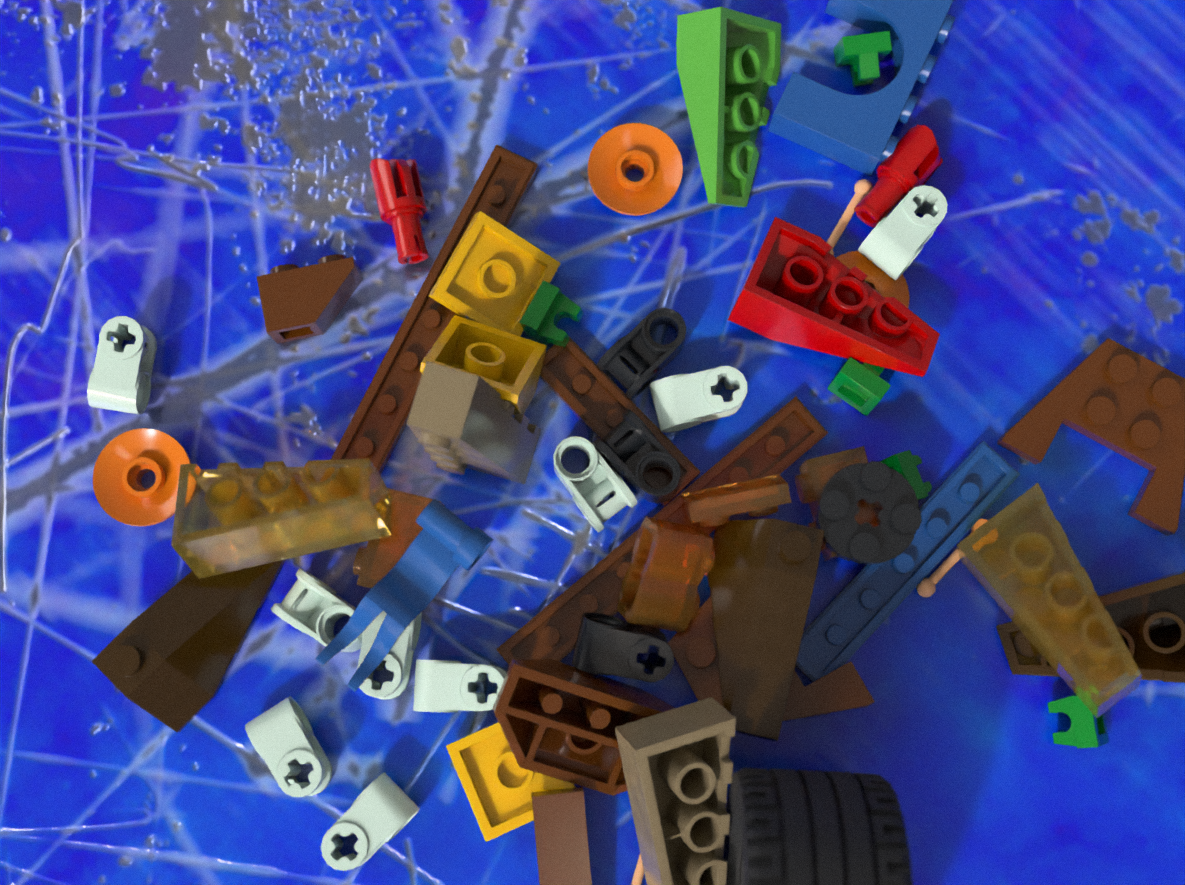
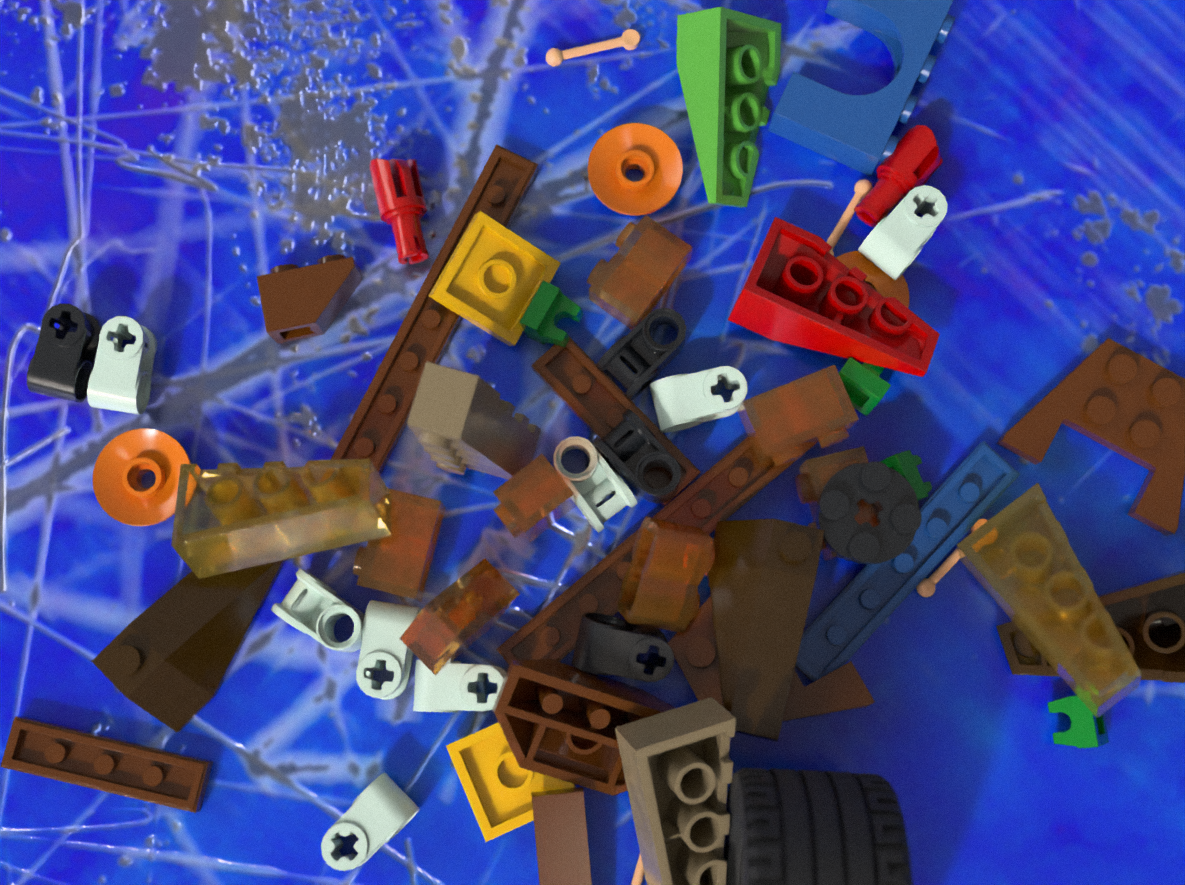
(62, 357): none -> black piece
(107, 764): none -> reddish brown tile
(284, 741): light aqua piece -> none
(410, 585): blue flag -> none
(459, 616): none -> clear orange brick
(498, 357): yellow slope -> none
(533, 499): none -> clear orange brick
(629, 40): none -> light nougat hinge
(639, 272): none -> clear orange brick
(753, 496): clear orange plate -> none
(797, 416): none -> clear orange brick
(863, 55): green tile -> none

